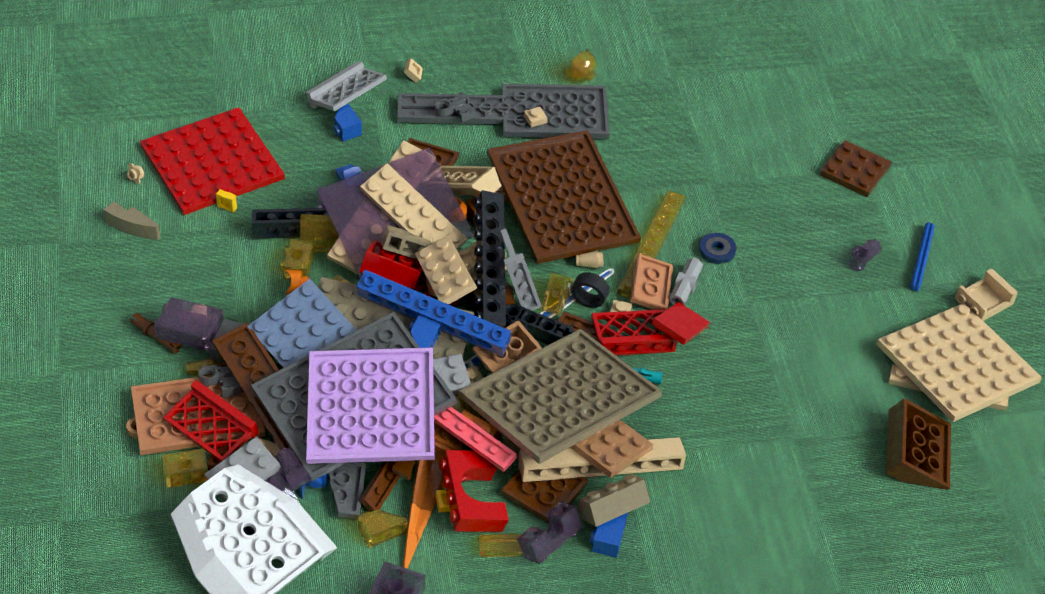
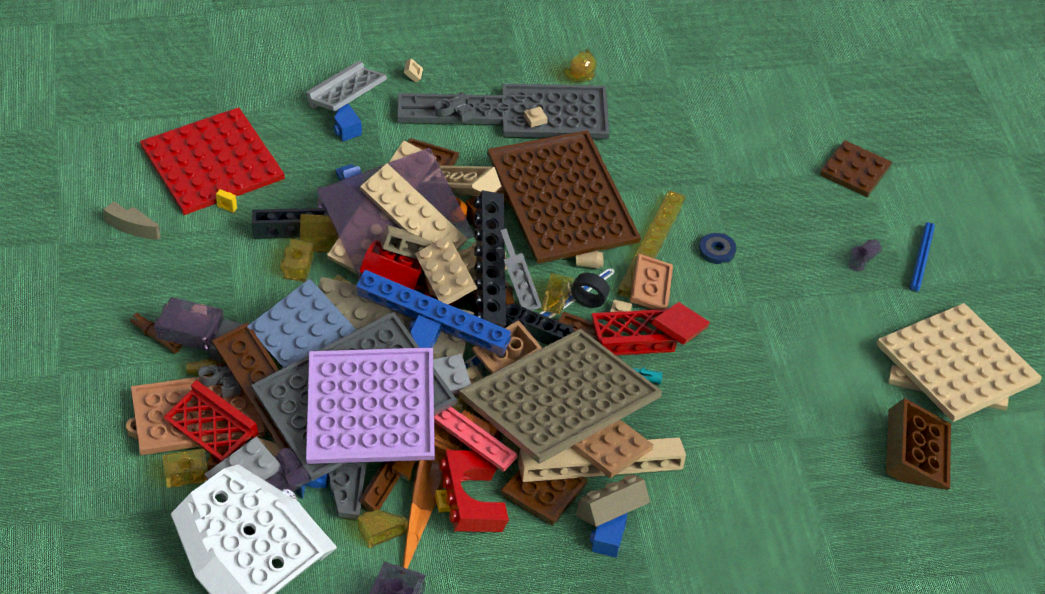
(135, 173): tan plate -> none
(296, 280): orange piece -> none
(499, 545): clear yellow tile -> none
(563, 524): clear purple arch -> none
(686, 281): light grey piece -> none
(987, 295): tan panel -> none

